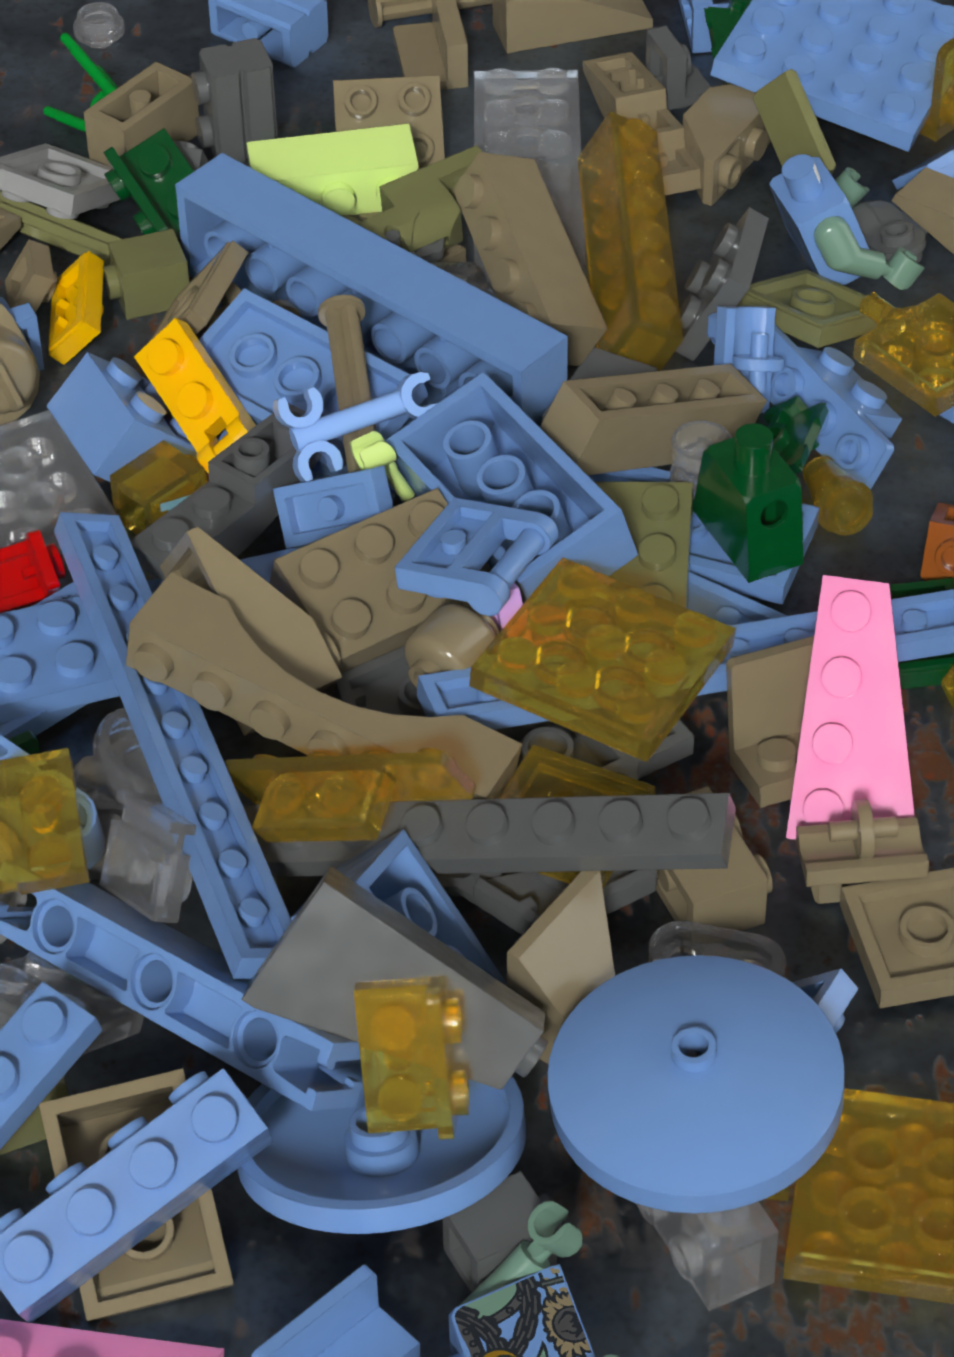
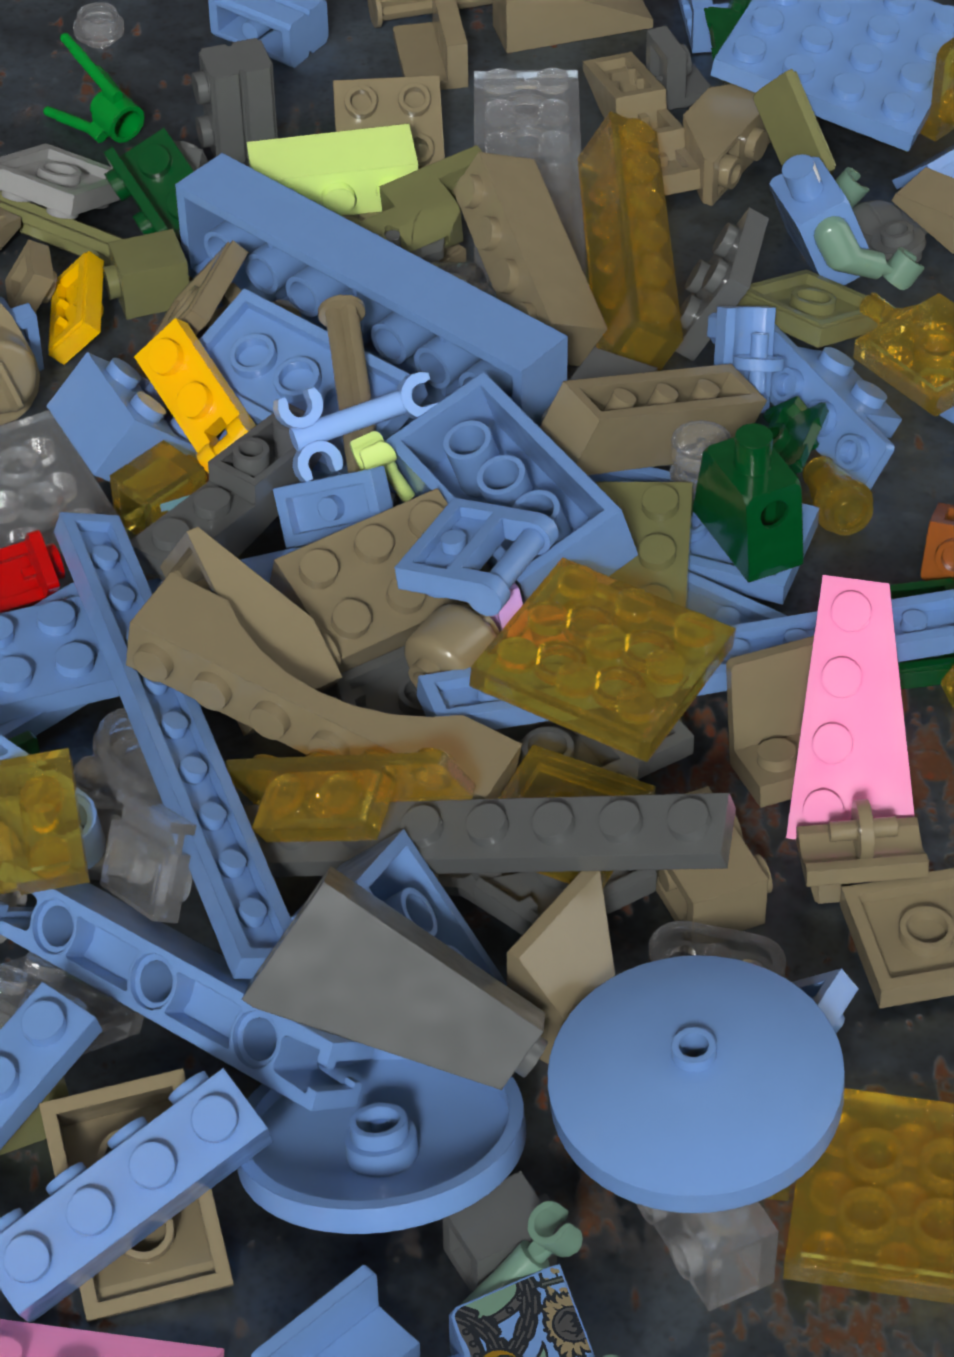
(141, 108): dark tan brick -> none
(408, 1055): clear yellow bracket -> none

